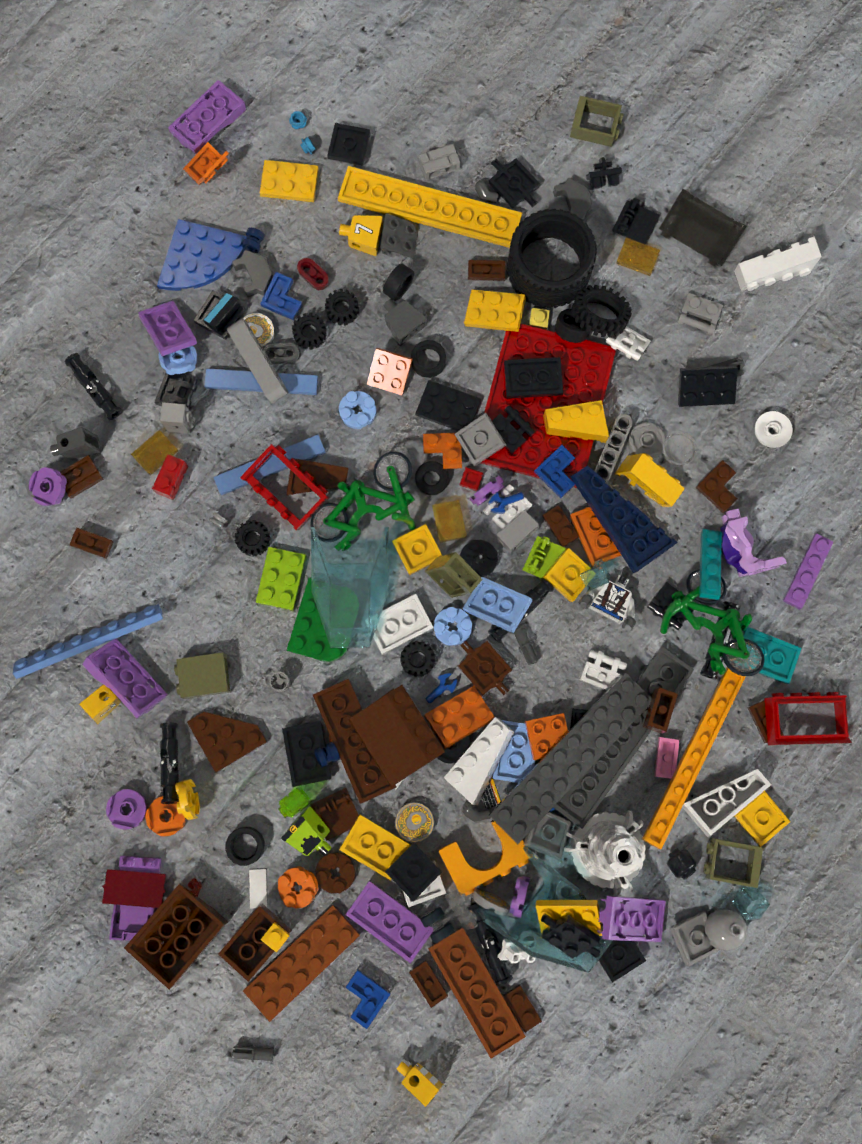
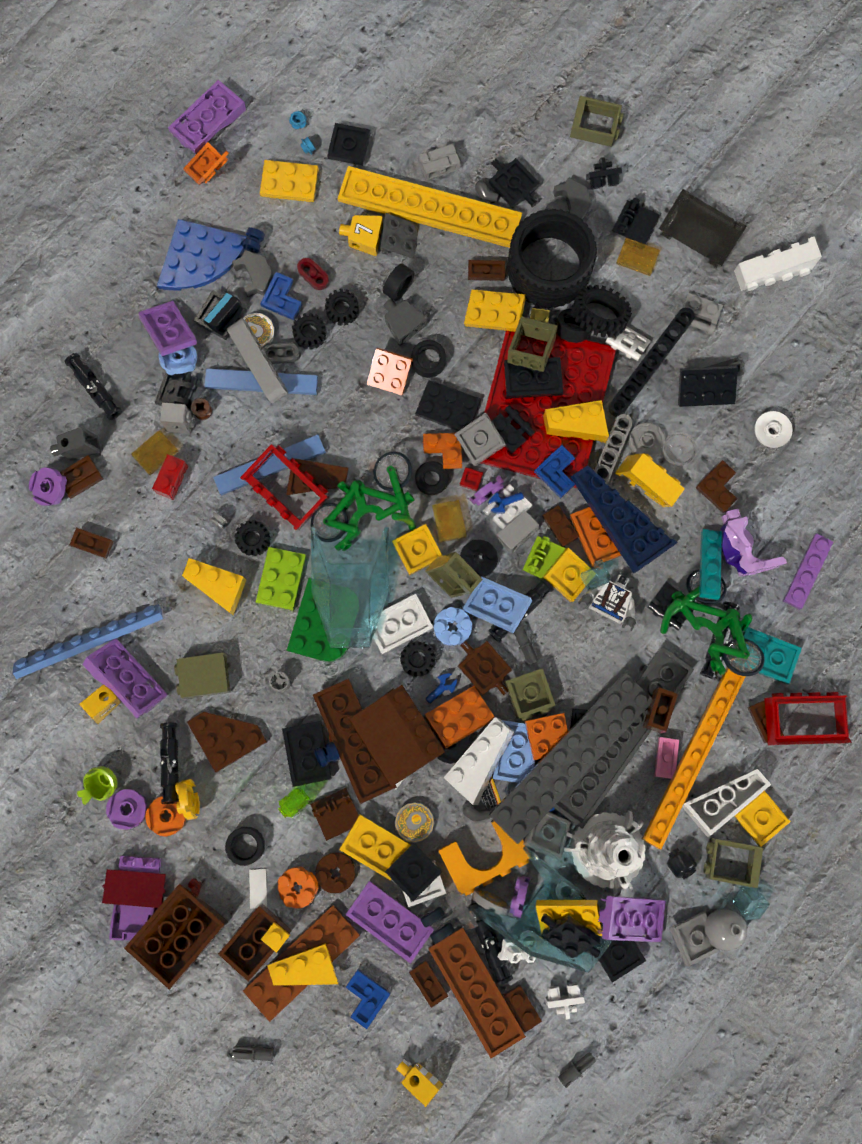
(98, 784): none -> lime hat
(204, 412): none -> reddish brown wheel
(216, 583): none -> yellow wedge
(304, 968): none -> yellow wing
(308, 834): lime torso -> none
(353, 400): light blue plate -> none
(527, 327): none -> olive window
(530, 694): none -> olive plate
(555, 1000): none -> white hips
(576, 1070): none -> dark grey axle
(599, 676): white plate -> none
(657, 355): none -> black beam

